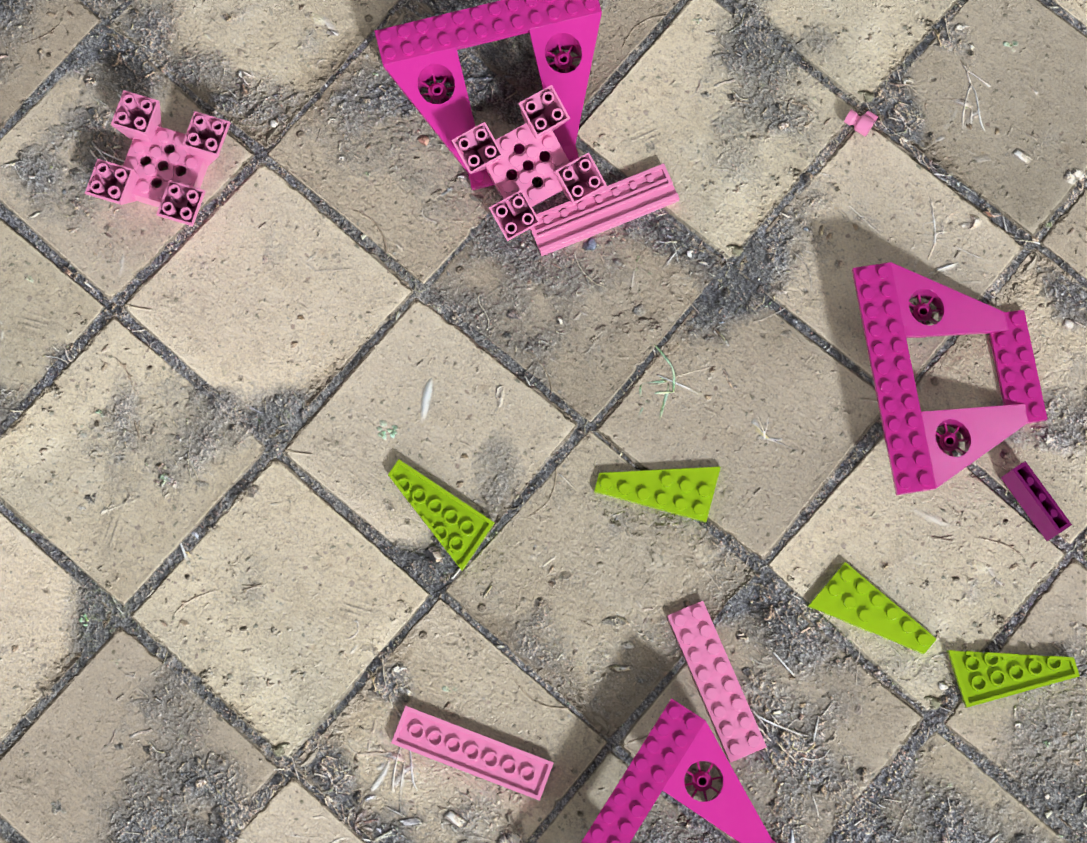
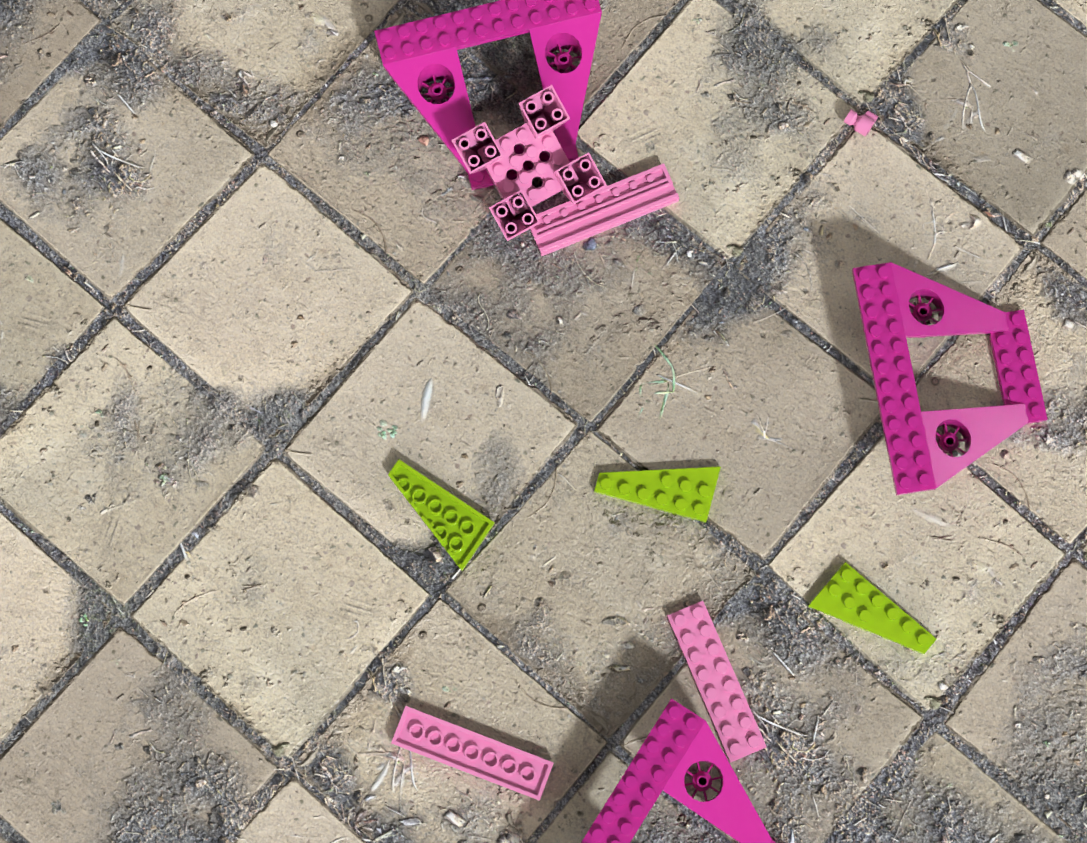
(178, 196): bright pink slope -> none
(998, 675): lime wing -> none
(1036, 501): magenta brick -> none

